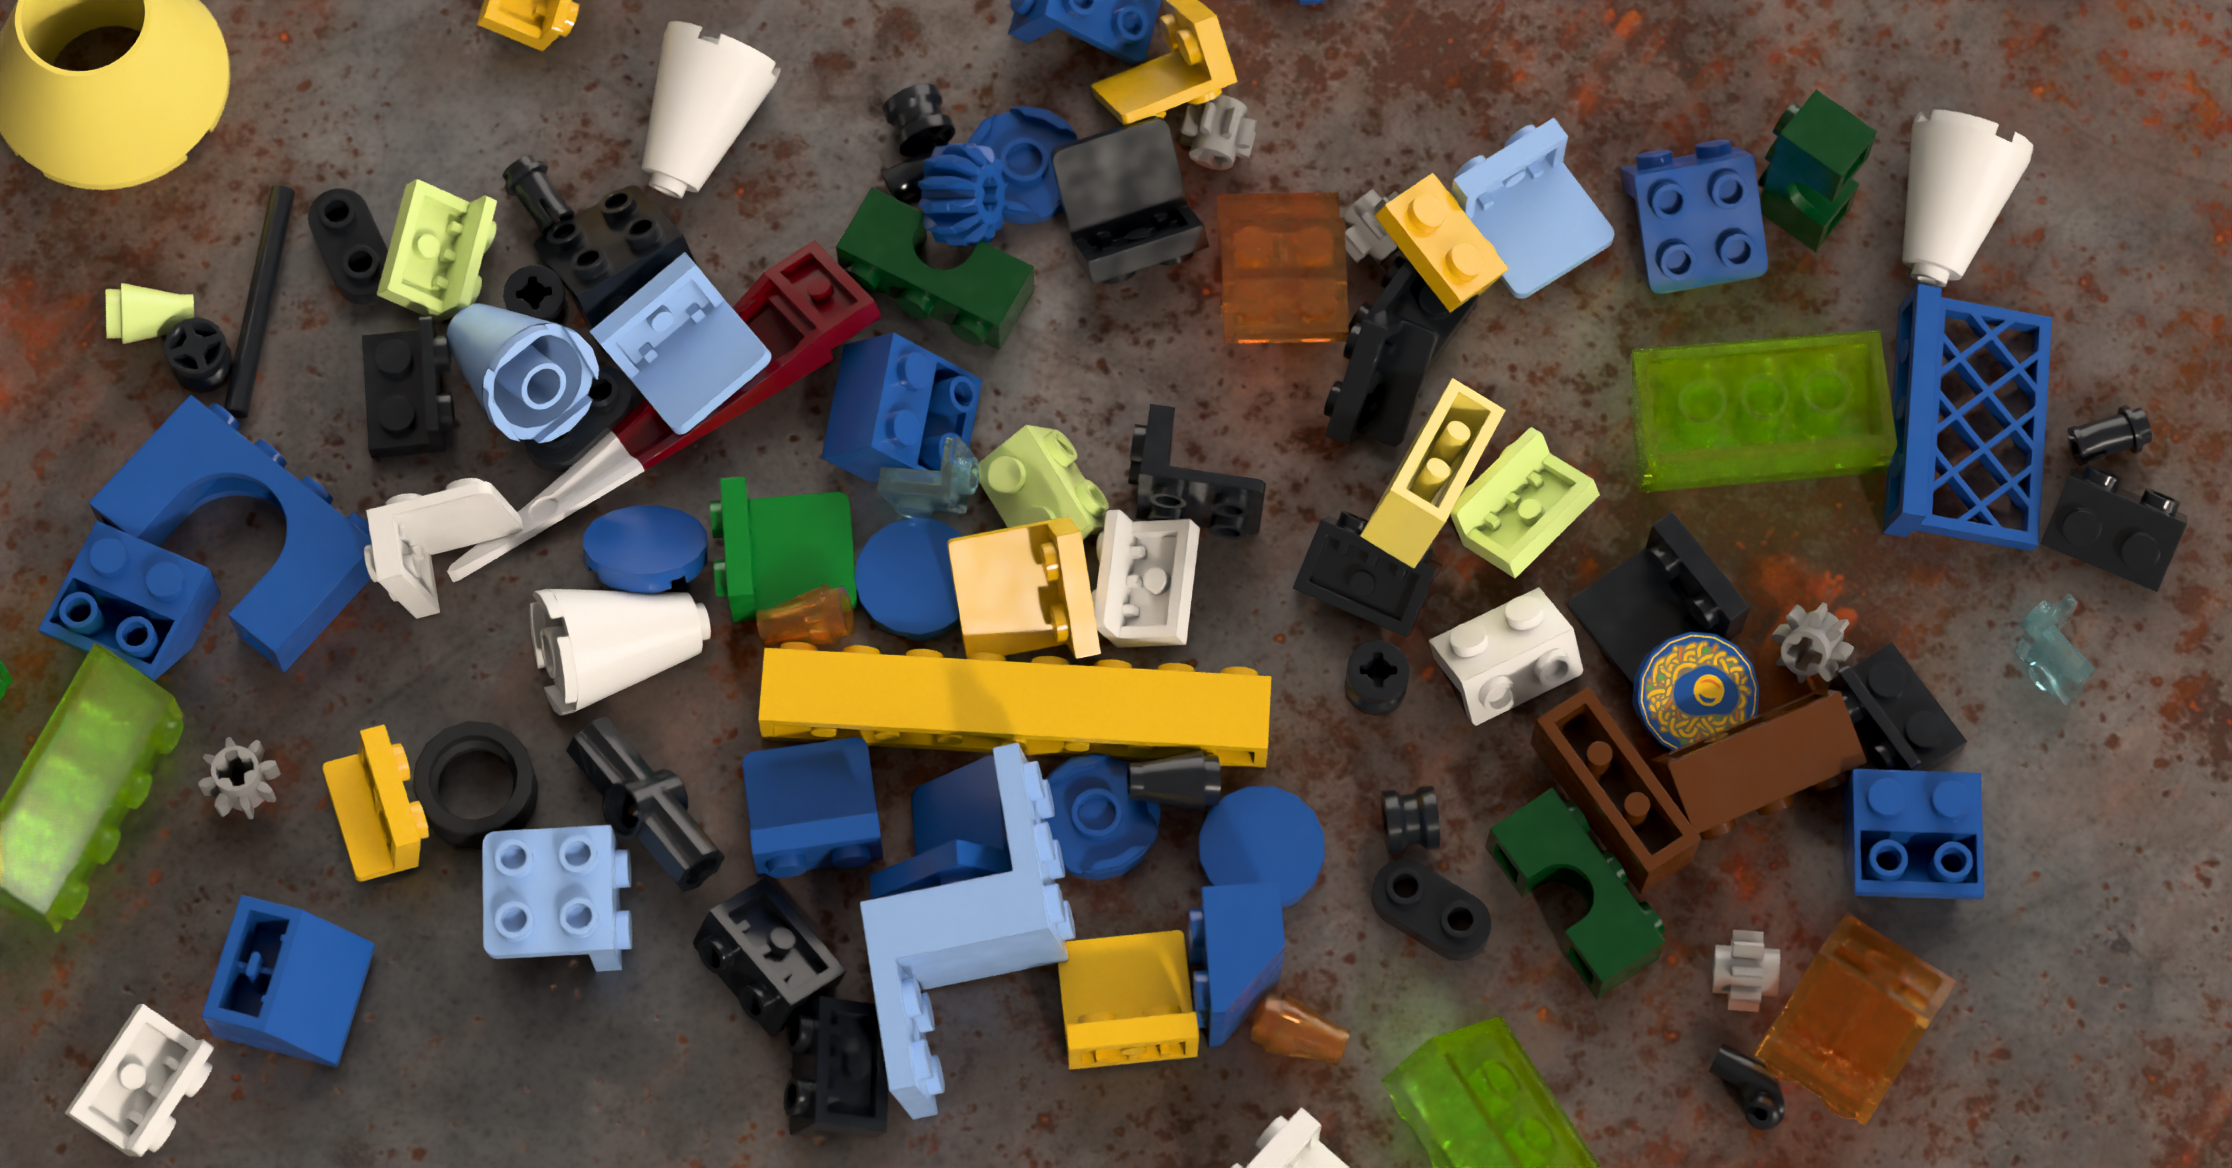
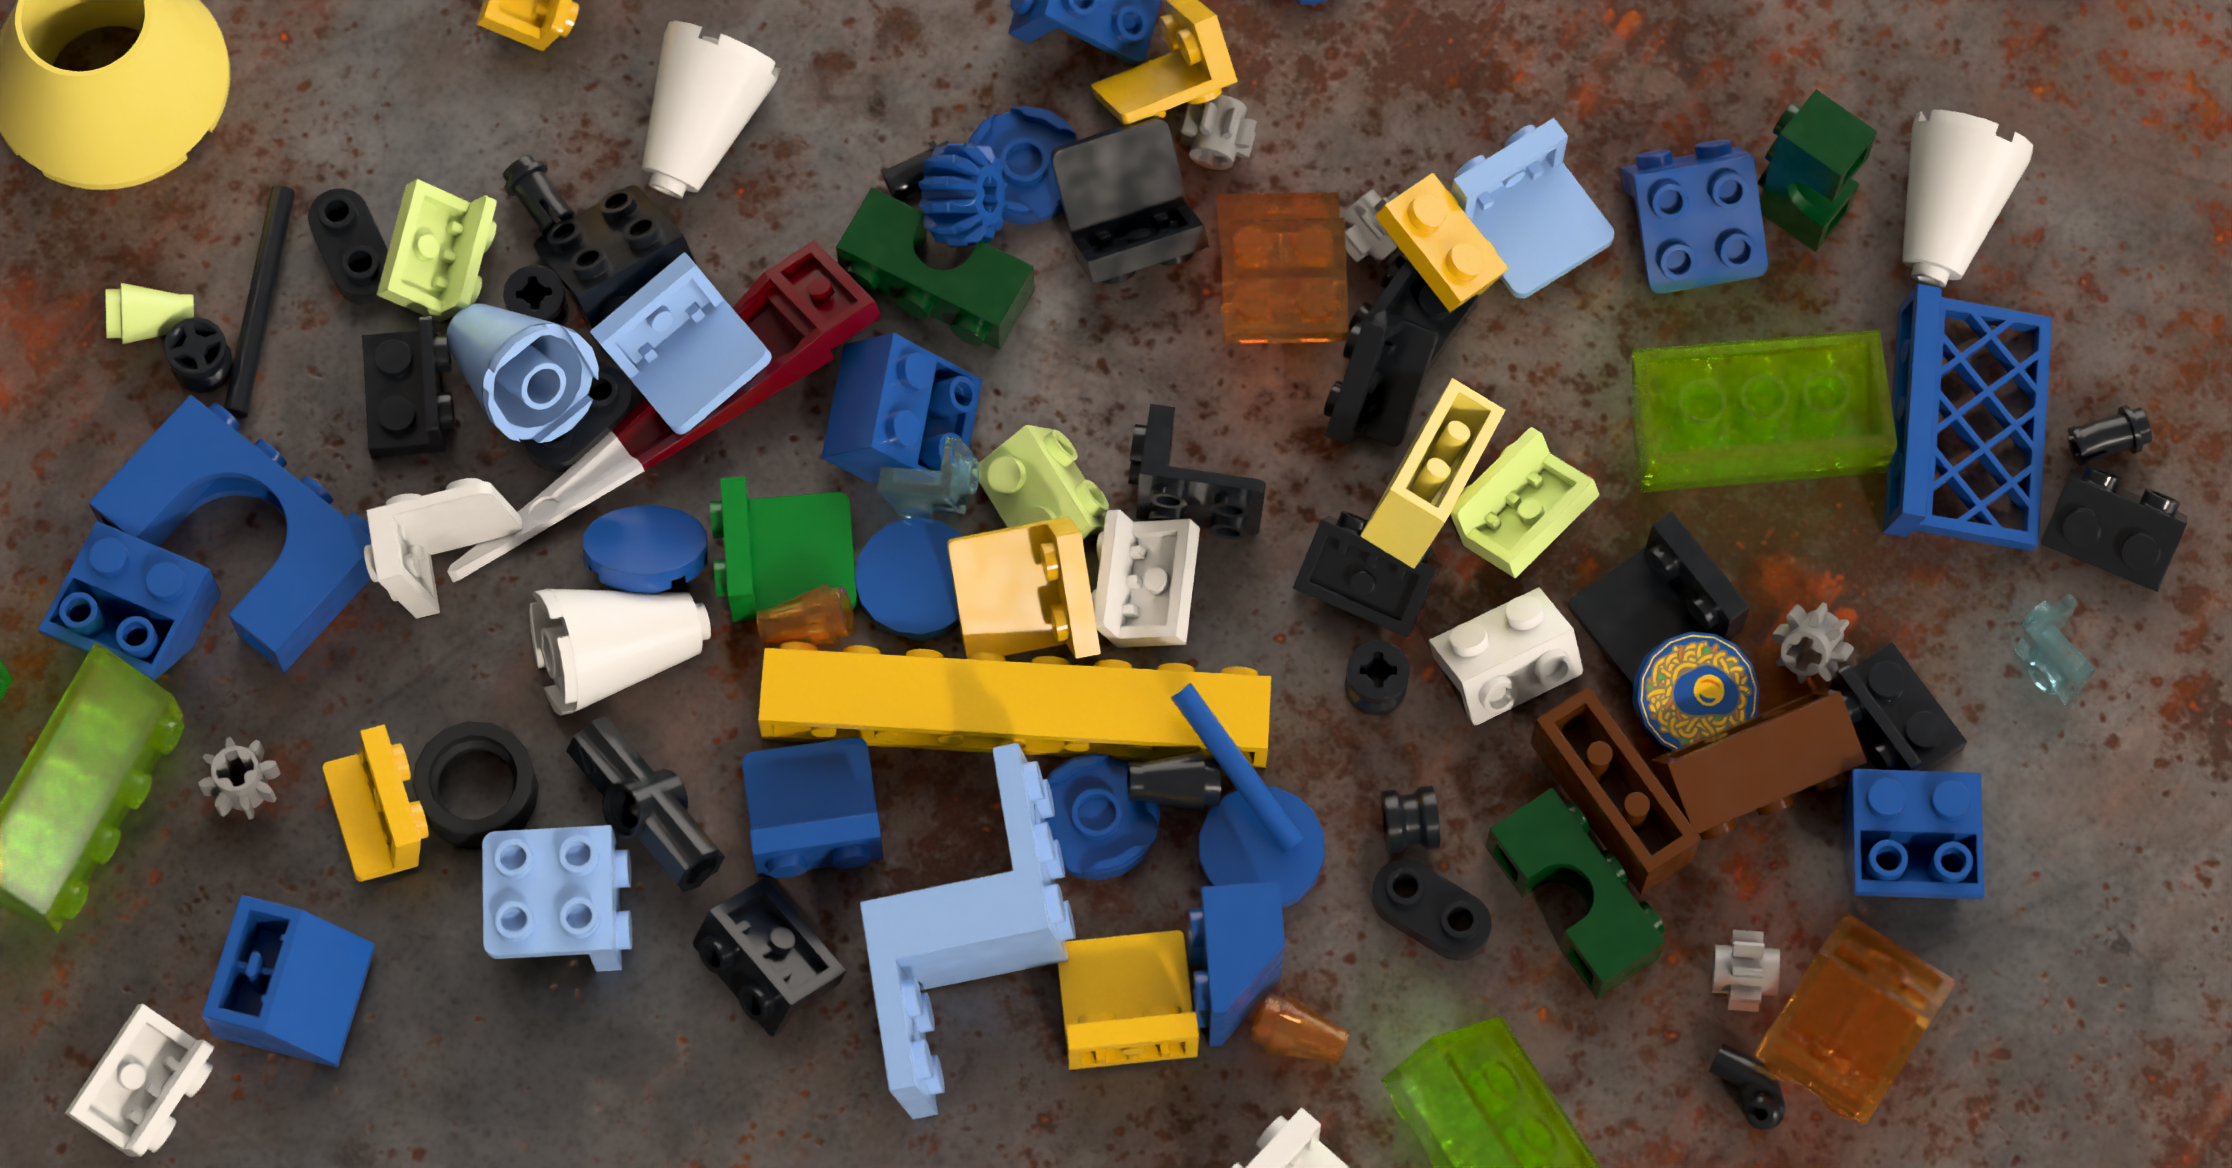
(836, 1069): black bracket -> none
(918, 118): black wheel -> none
(955, 833): blue bracket -> none
(1237, 767): none -> blue bar

